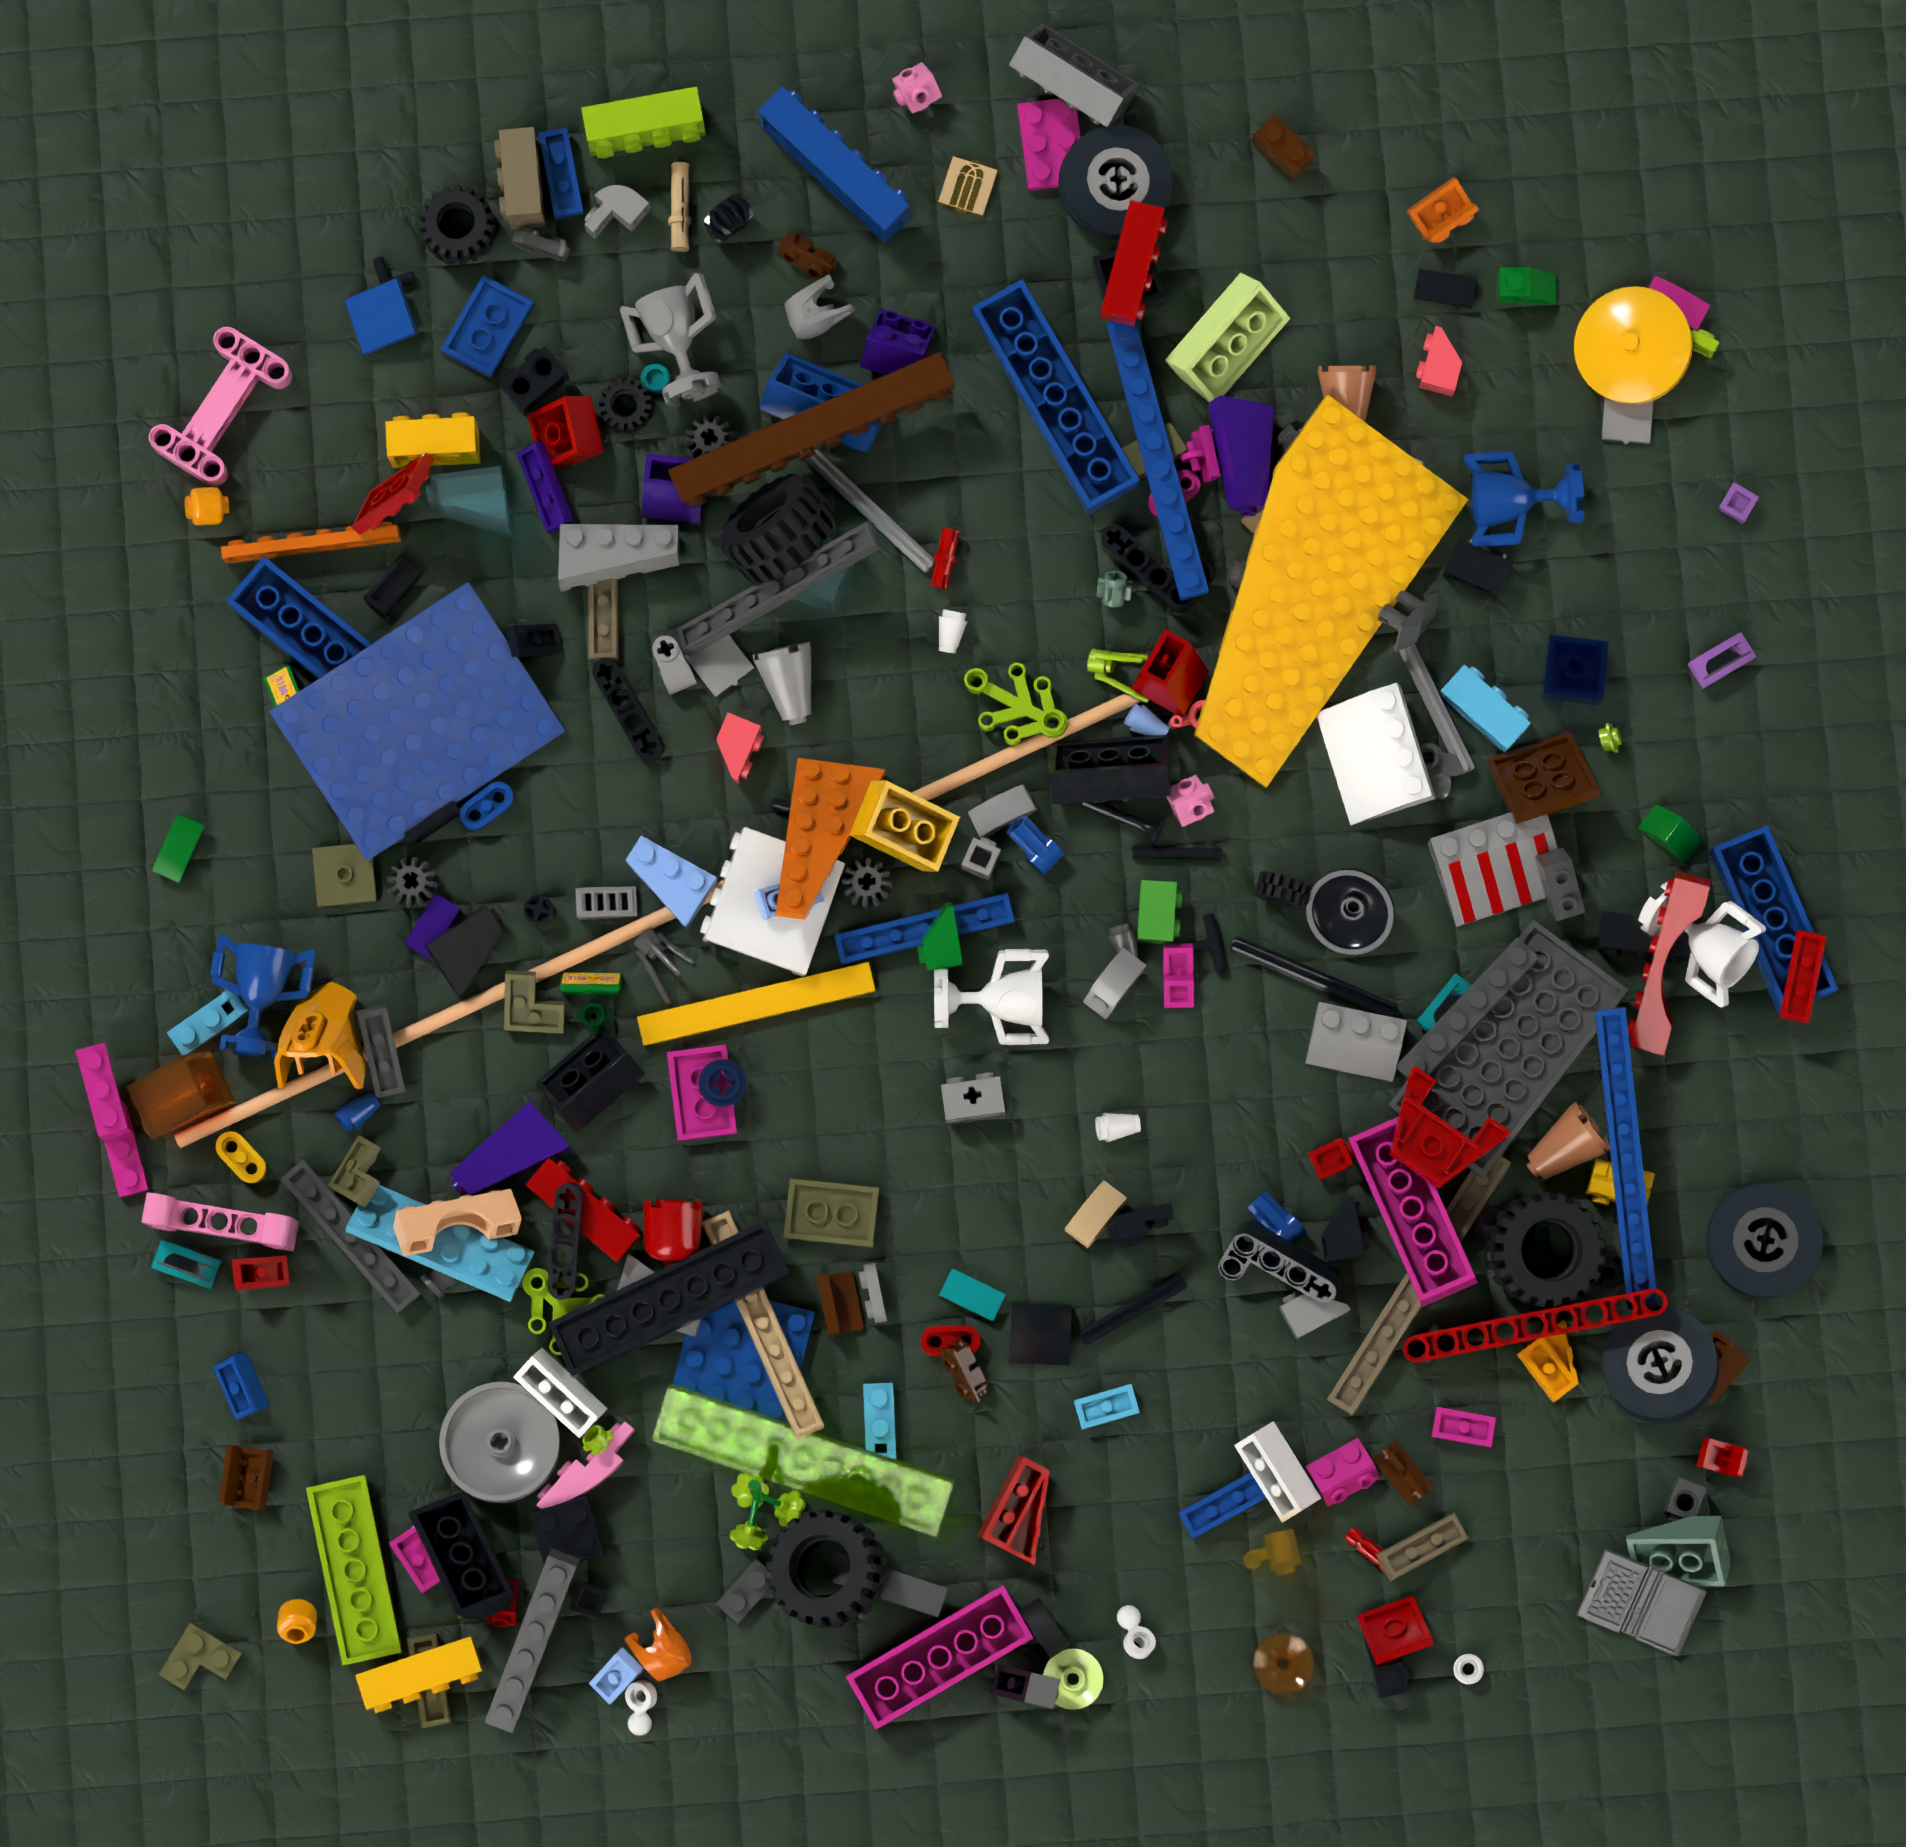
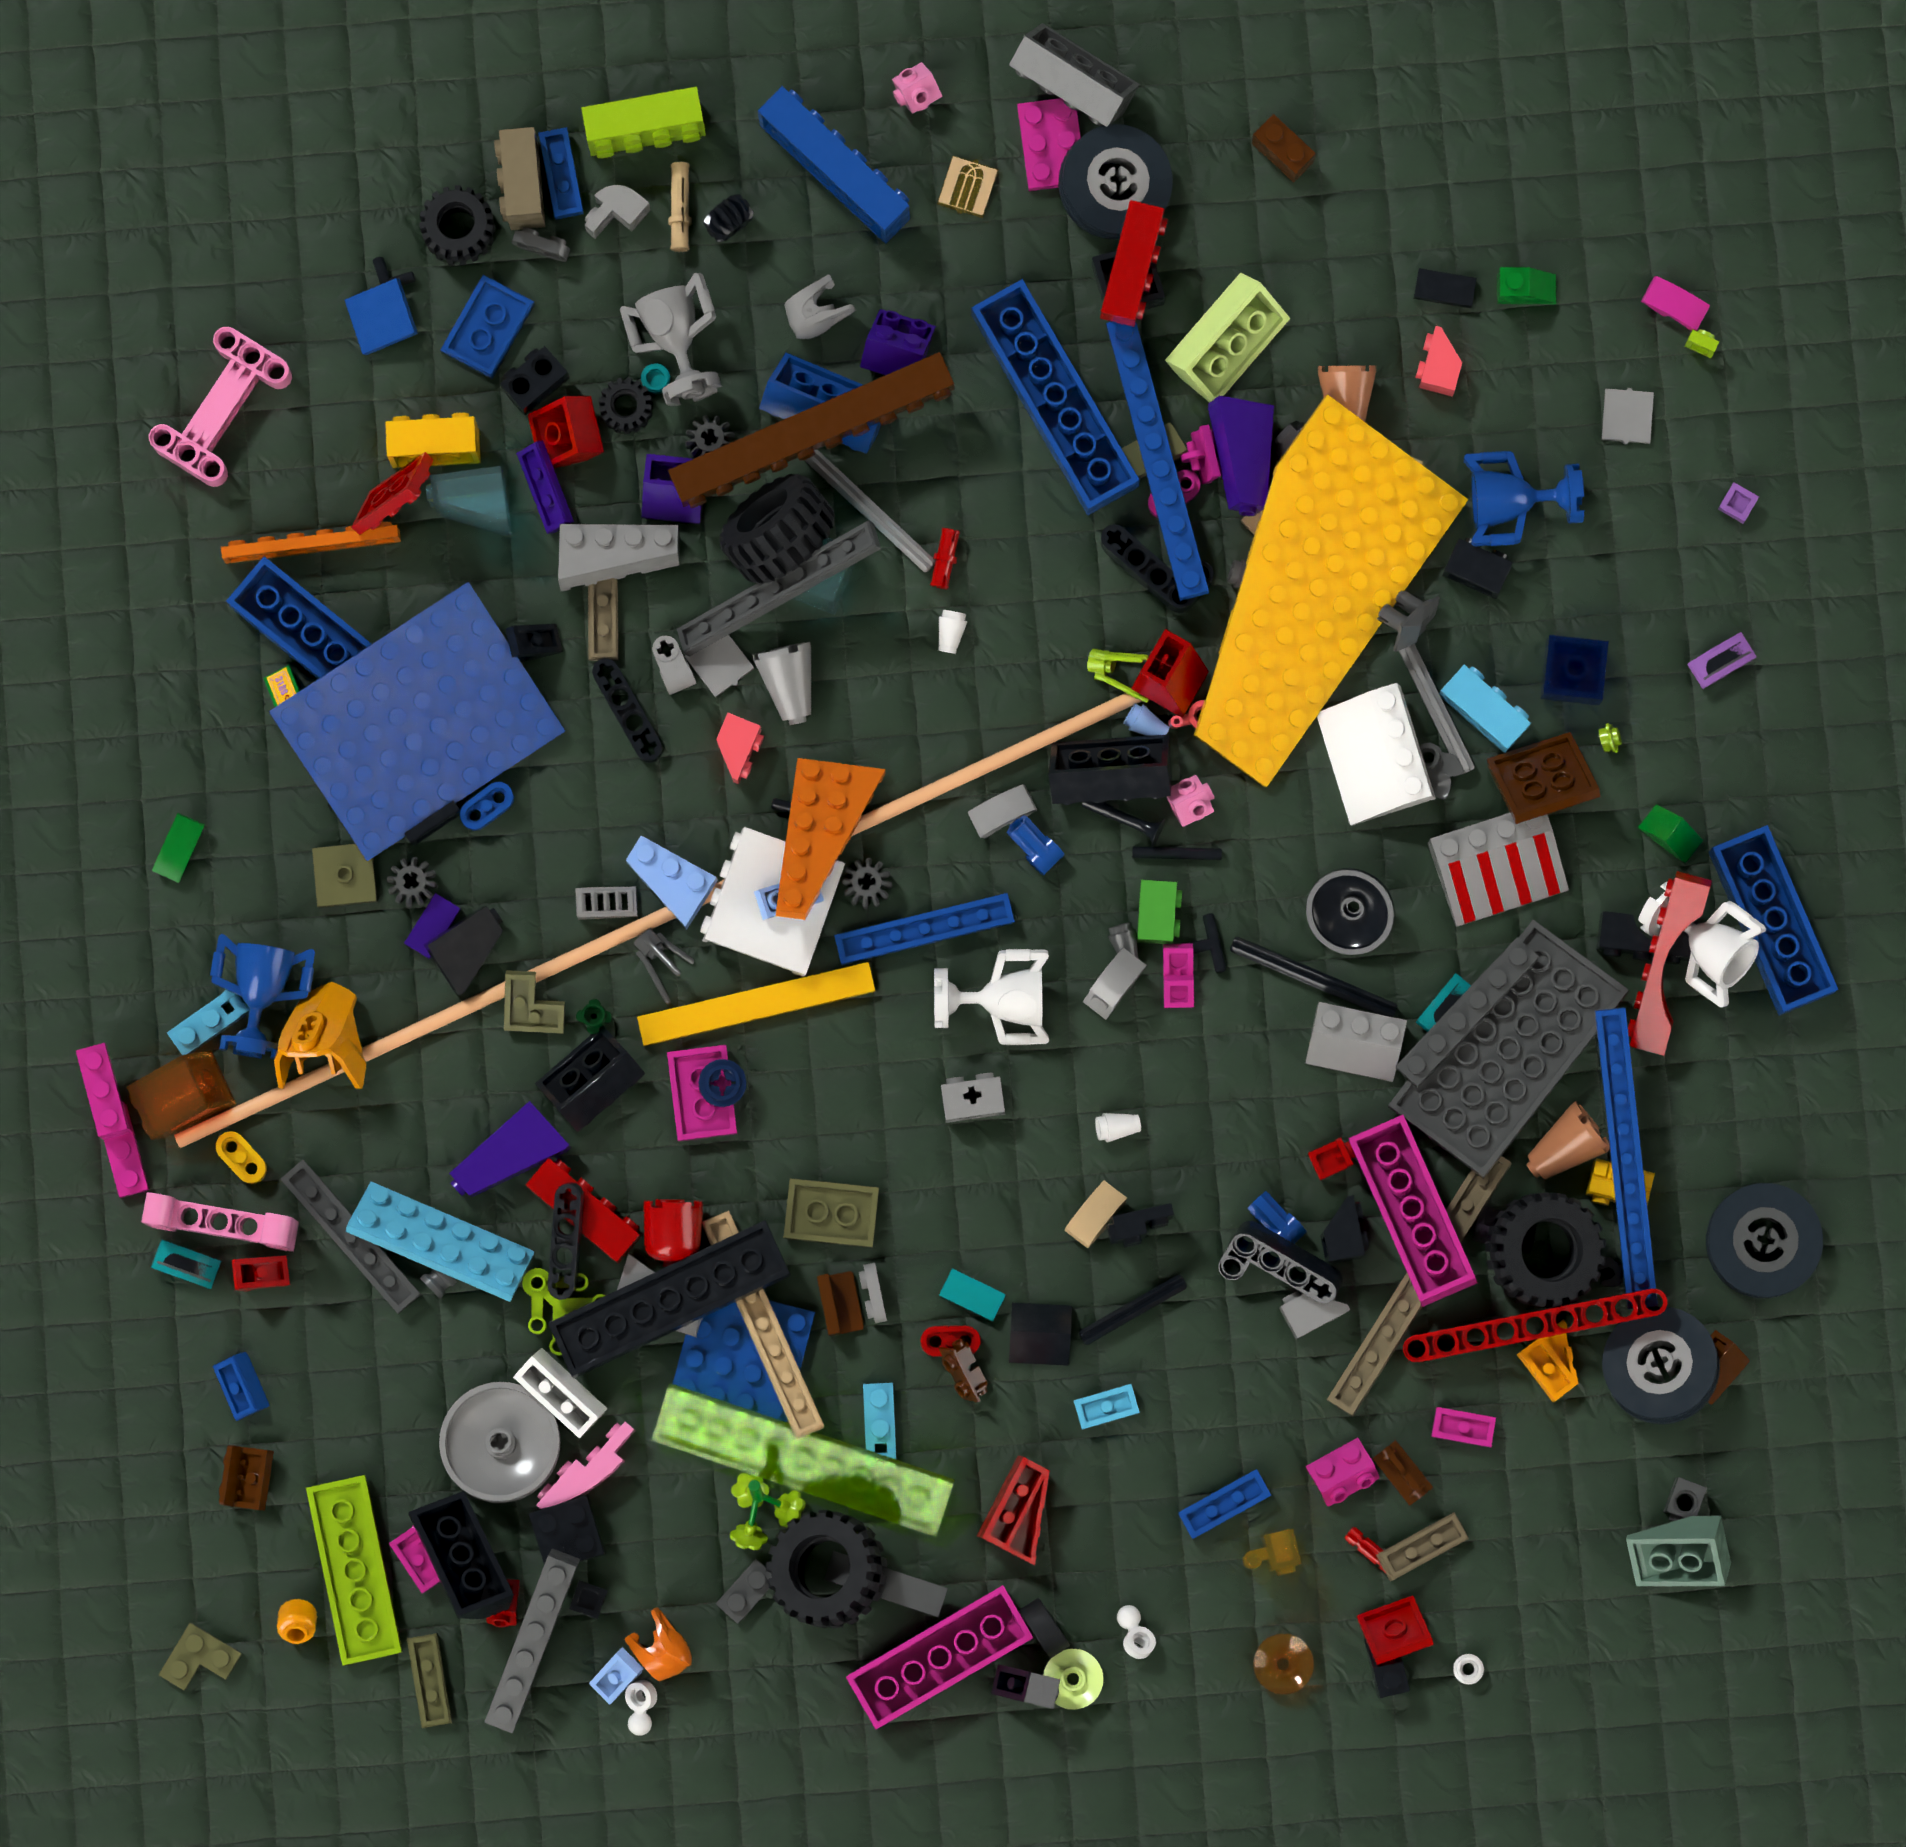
(206, 506): light orange head -> none
(351, 1175): olive plate -> none
(356, 1112): blue cone -> none
(380, 1051): dark grey plate -> none
(393, 585): black tile -> none
(419, 1673): yellow brick -> none
(490, 1213): light nougat arch -> none
(539, 904): black wheel -> none
(591, 983): slope -> none
(596, 1439): lime plate -> none
(795, 251): reddish brown hinge -> none
(904, 826): yellow brick -> none
(941, 942): green slope -> none
(981, 858): light grey brick -> none
(1019, 706): lime plant -> none
(1114, 589): sand green gear -> none
(1277, 1471): white brick -> none
(1282, 890): black tyre -> none
(1432, 1145): red wing -> none
(1442, 211): orange bracket -> none
(1559, 884): dark grey brick -> none
(1633, 345): yellow dish -> none
(1641, 1602): piece -> none
(1722, 1457): red bracket -> none
(1802, 976): red tile -> none

